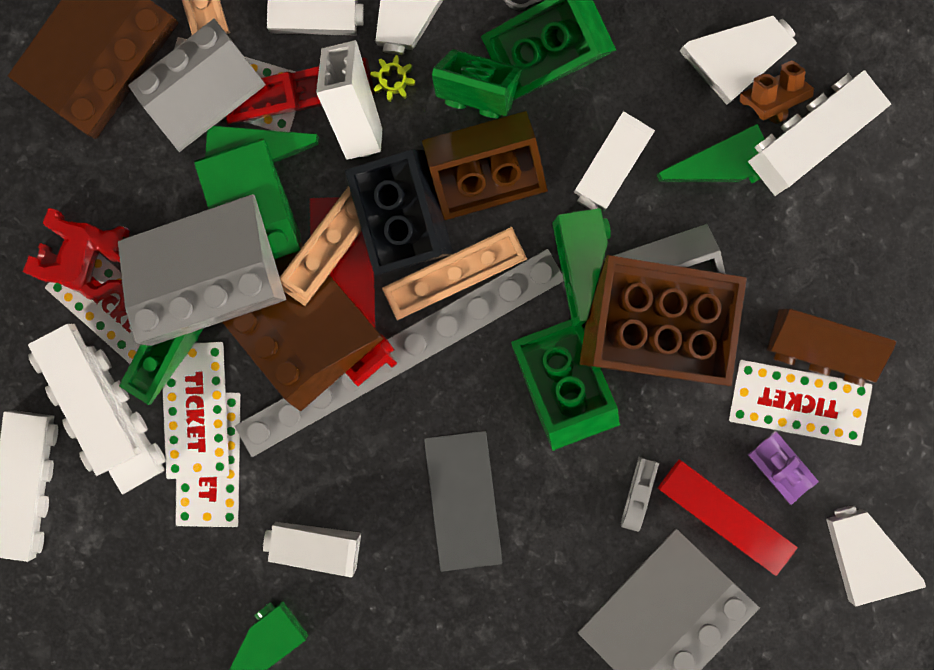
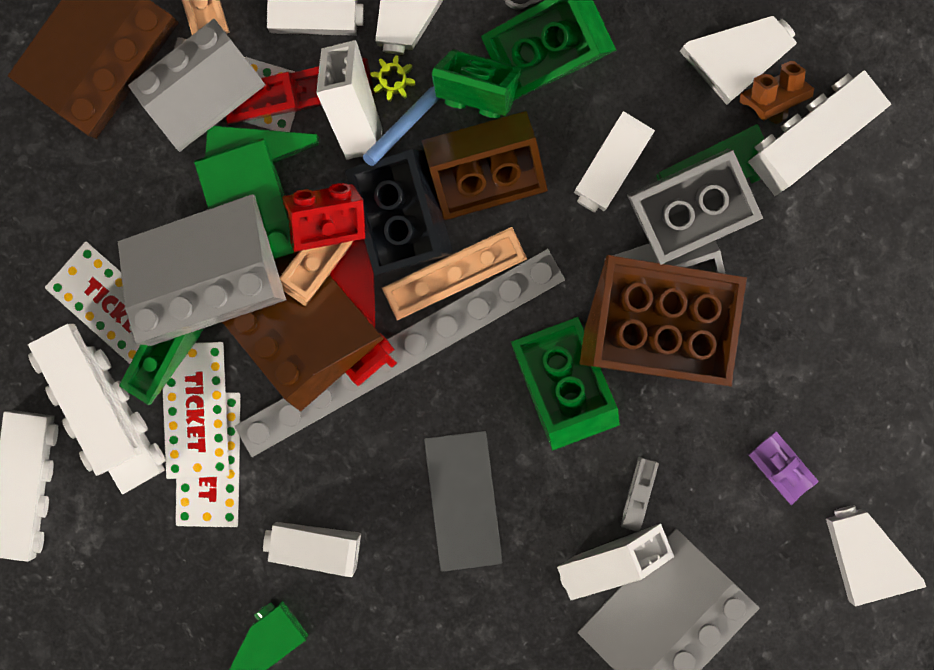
(77, 257): red animal -> none
(325, 216): none -> red bracket
(393, 135): none -> medium blue bar
(581, 249): green slope -> none
(615, 563): none -> white slope
(695, 206): none -> light grey slope
(727, 517): red slope -> none
(800, 402): white sticker -> none
(829, 346): reddish brown slope -> none

